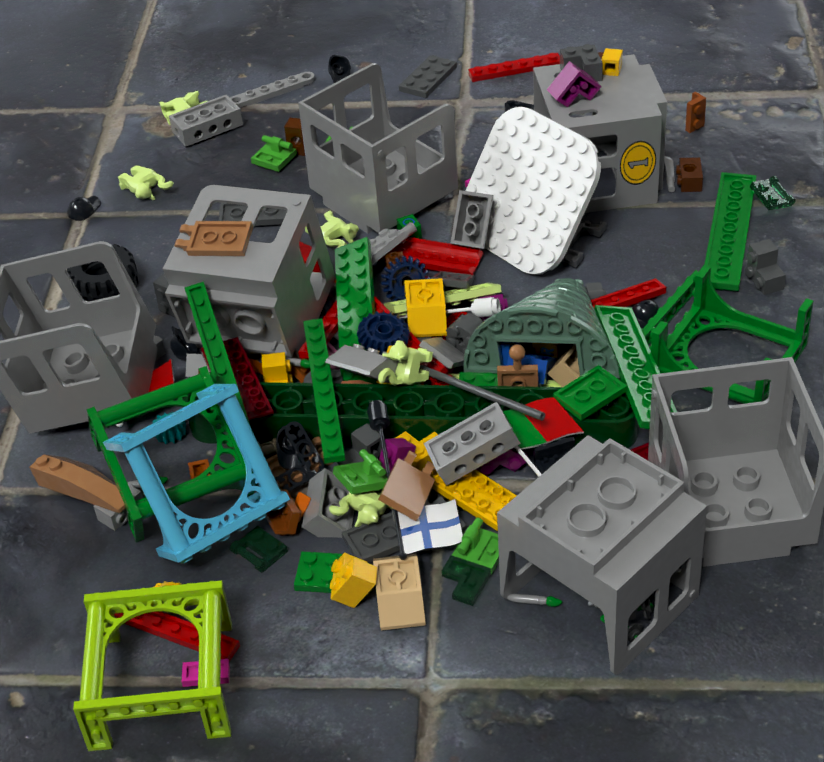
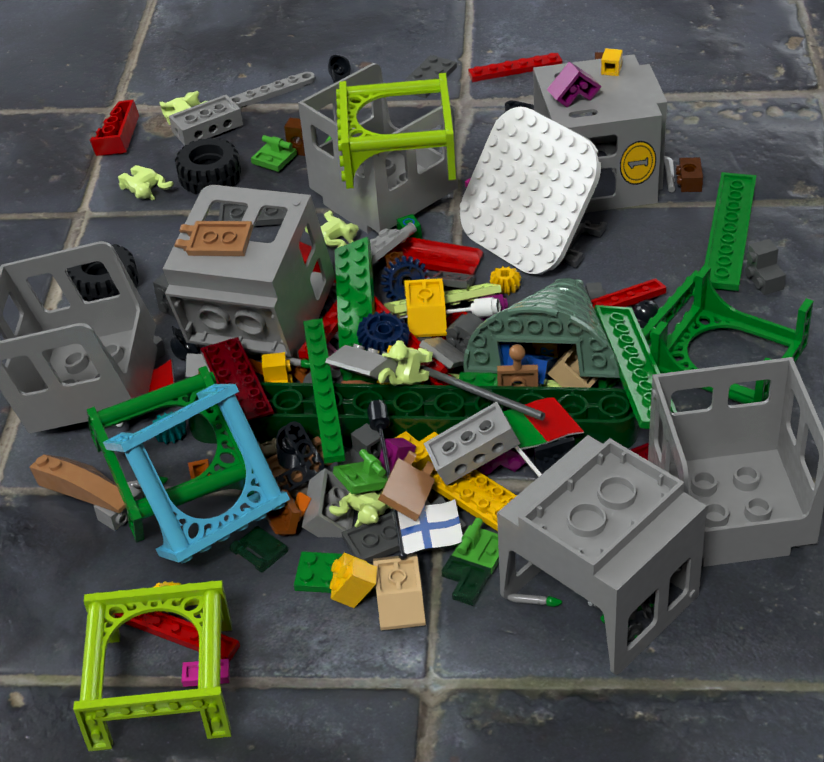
(82, 207): black cap -> none
(117, 130): none -> red wedge
(207, 164): none -> black tyre
(211, 337): green plate -> none
(358, 149): none -> lime arch
(471, 219): light grey slope -> none
(507, 278): none -> yellow gear
(585, 58): dark grey brick -> none
(590, 392): green plate -> none
(695, 112): dark orange bracket -> none
(769, 197): clear green plate -> none

